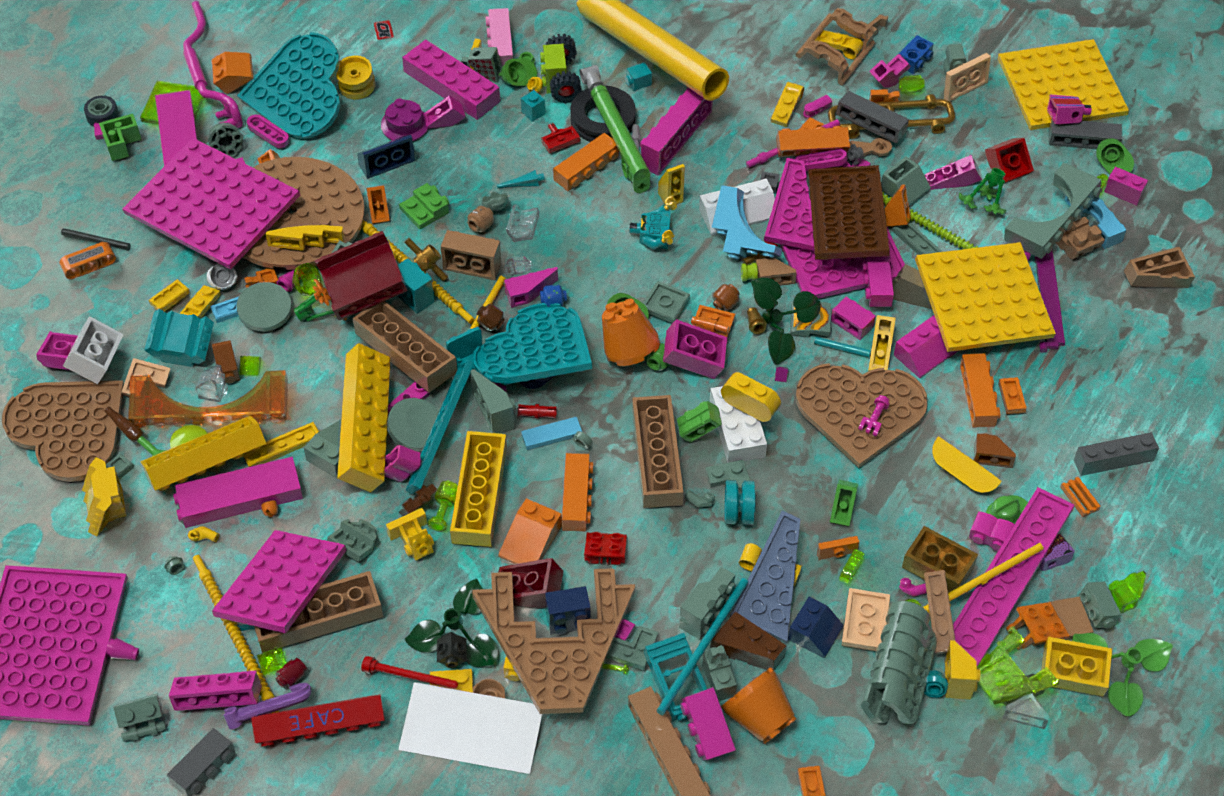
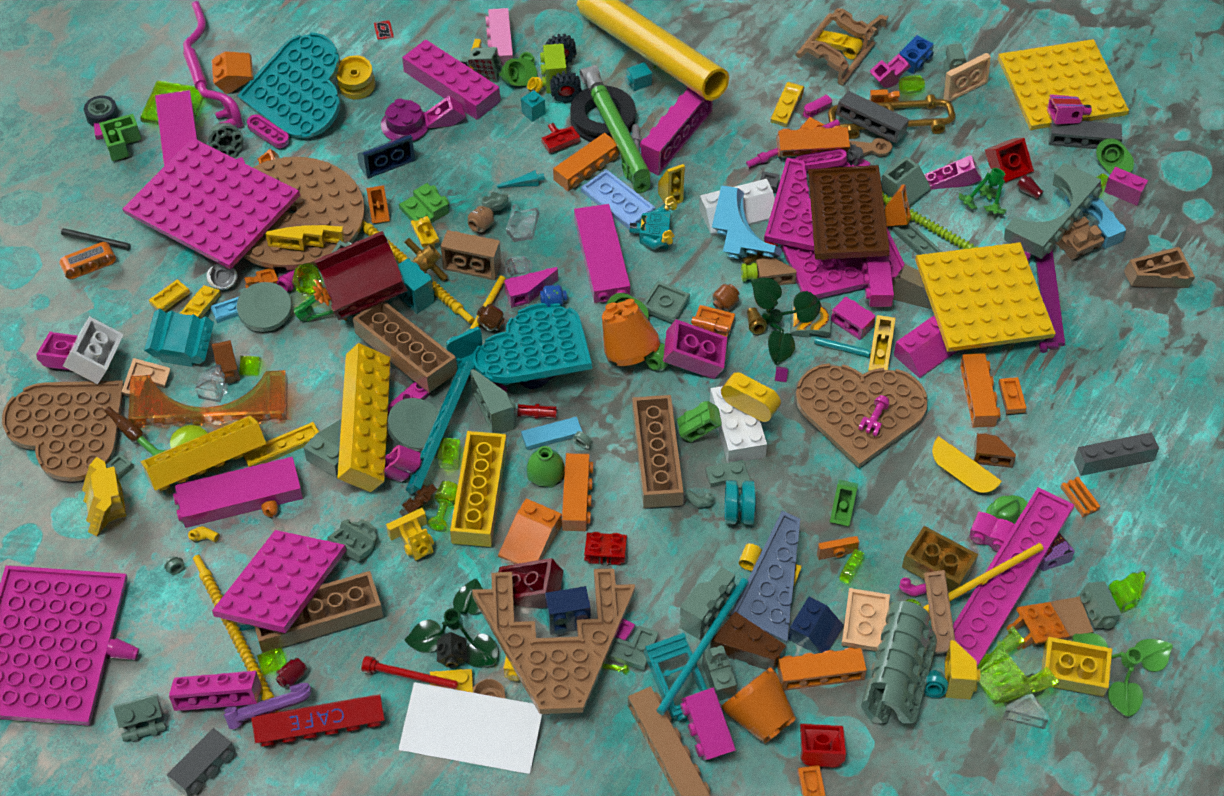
(425, 231): none -> yellow hips
(449, 453): none -> clear neon green brick
(545, 467): none -> bright green piece
(601, 252): none -> dark pink brick
(623, 201): none -> light blue tile
(821, 668): none -> orange brick
(822, 745): none -> red slope
(1029, 186): none -> dark red cone

